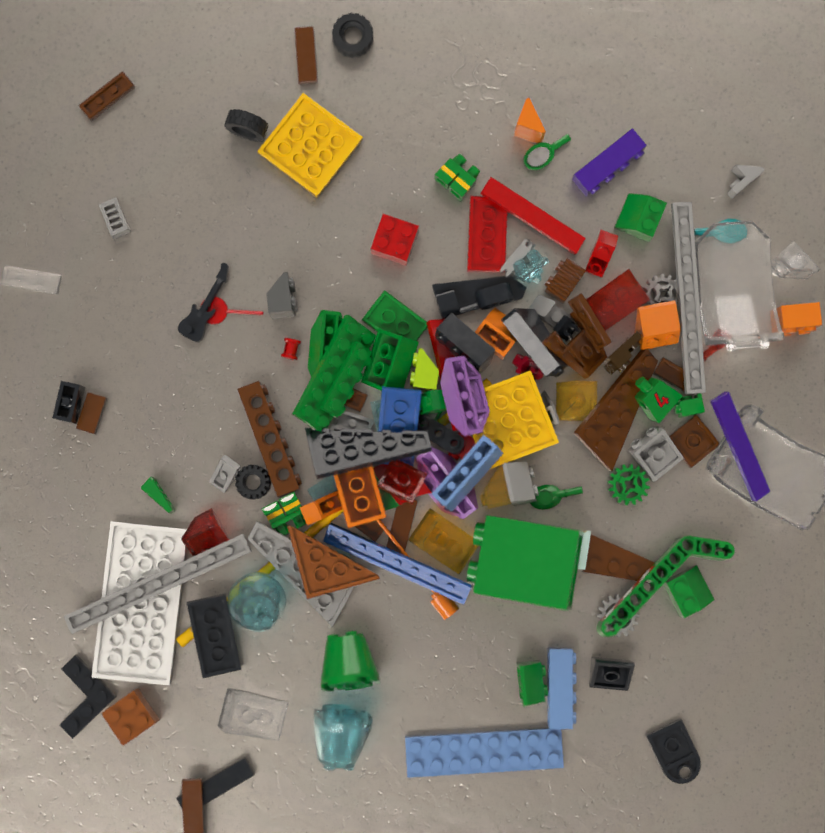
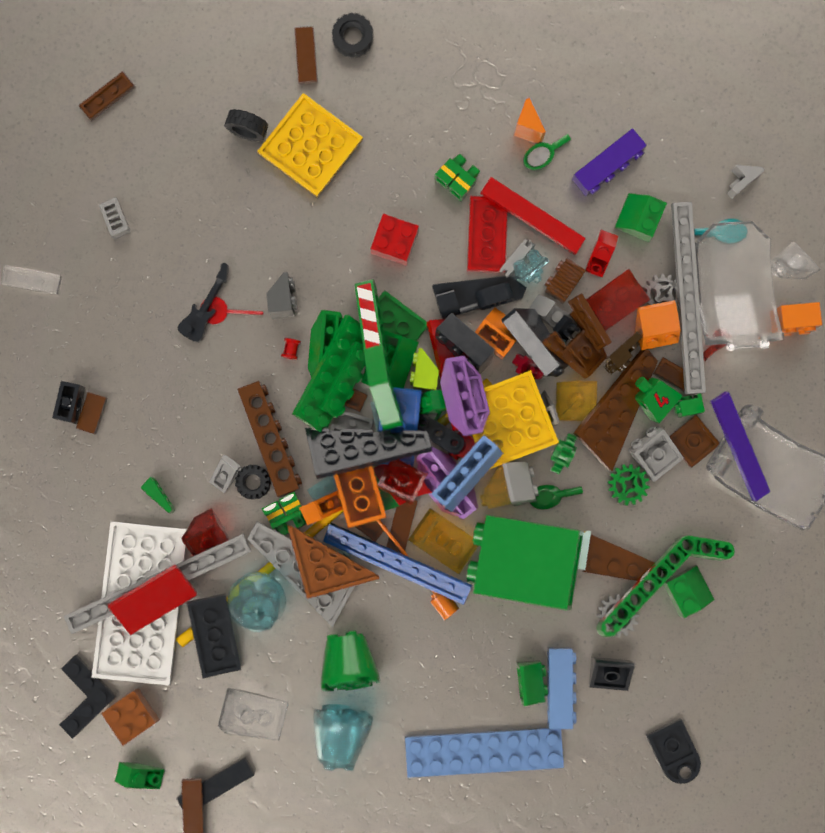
(138, 776): none -> green slope
(152, 599): none -> red tile
(376, 355): none -> green beam
(563, 453): none -> green gear

